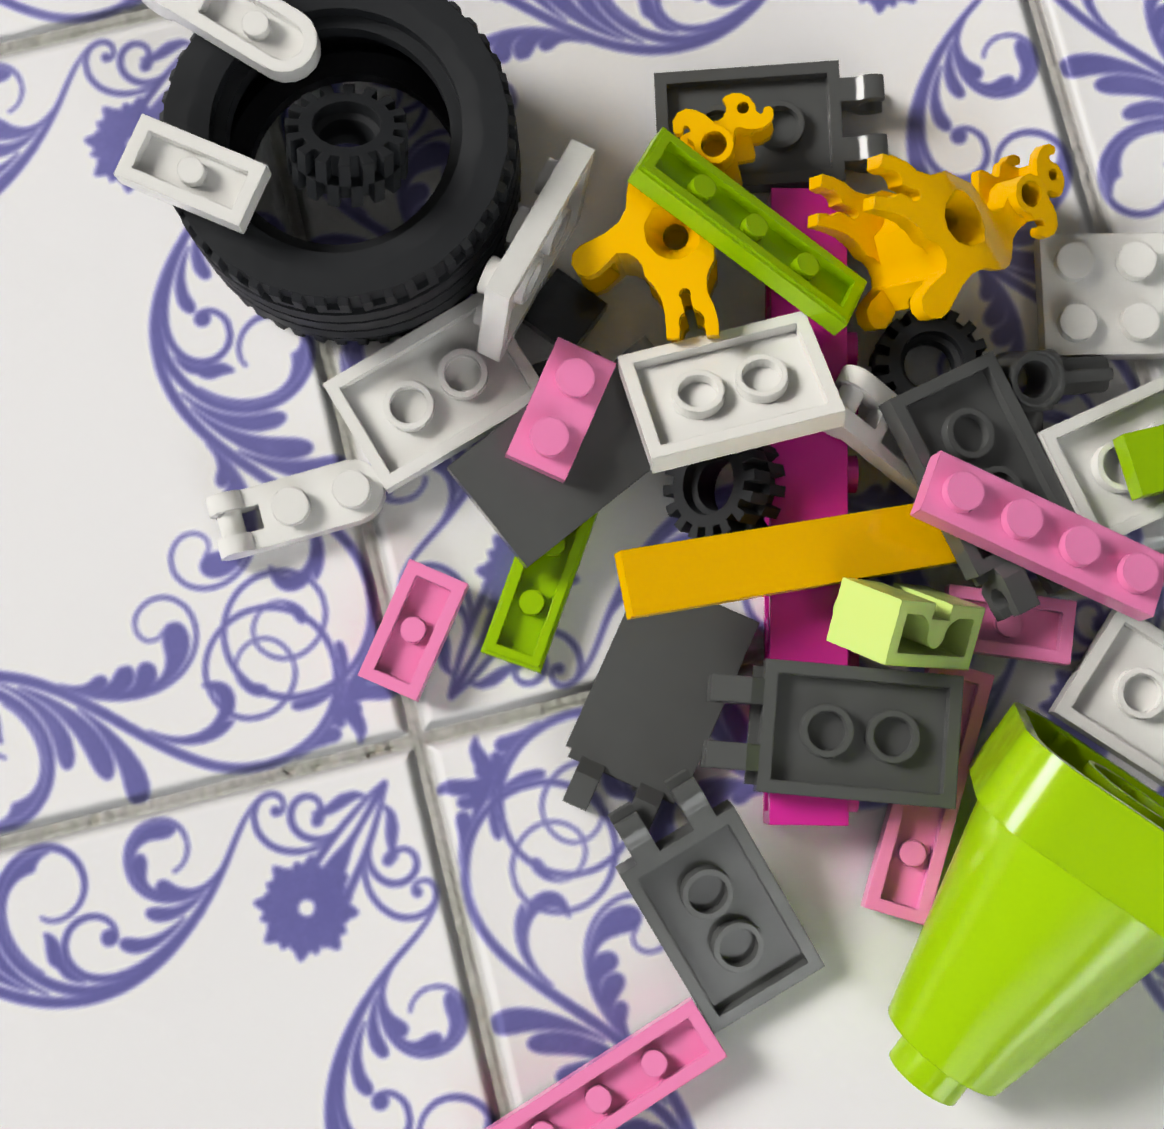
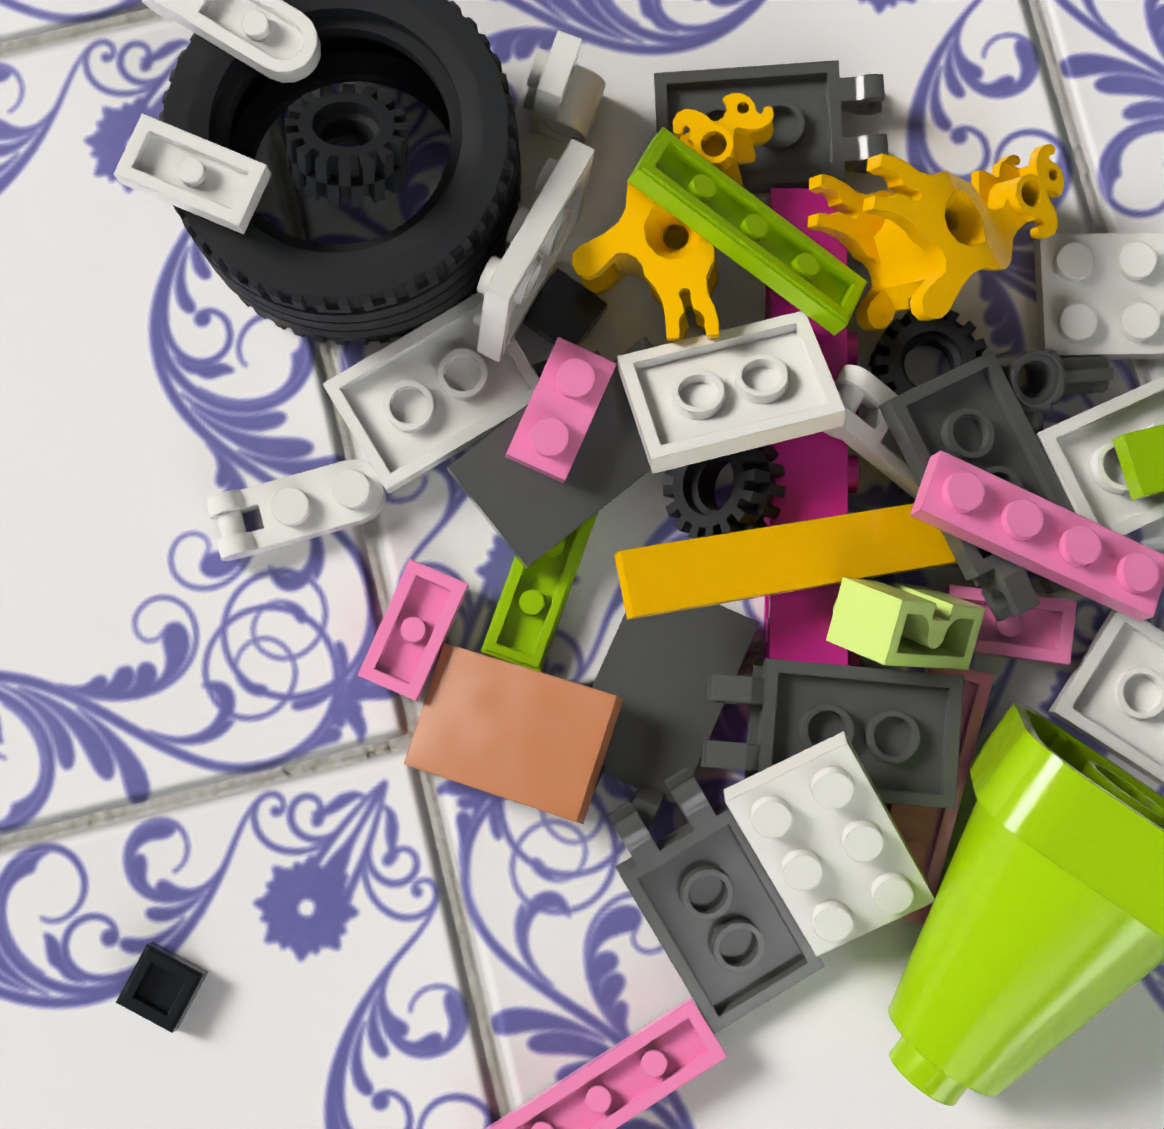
(162, 987): none -> black tile
(514, 732): none -> nougat tile
(562, 92): none -> white plate
(829, 844): none -> white plate

